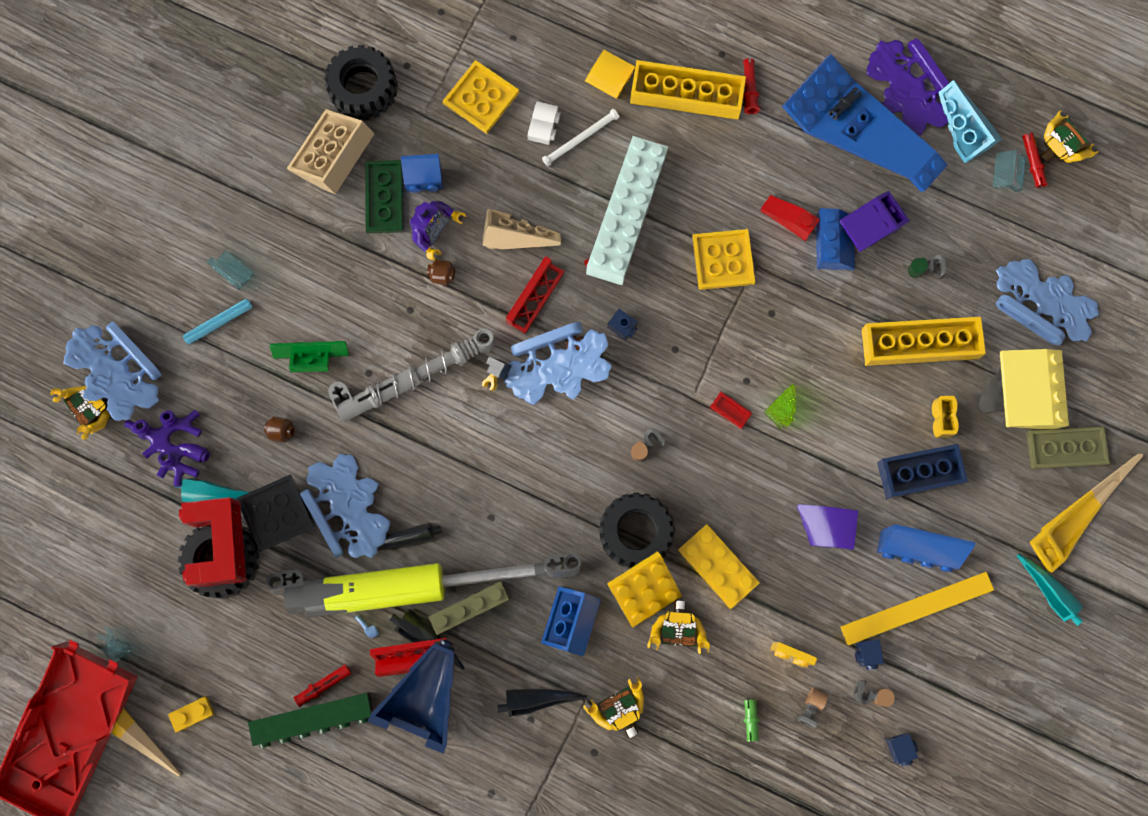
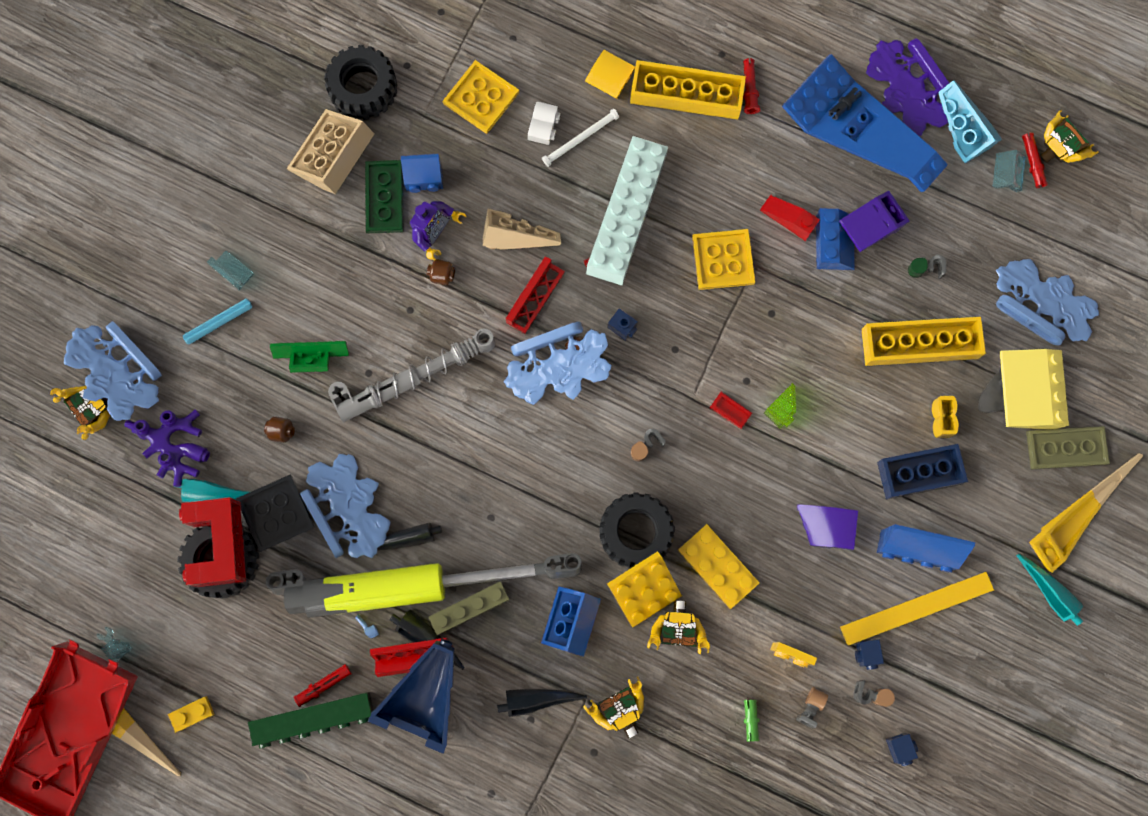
(496, 369): piece -> none

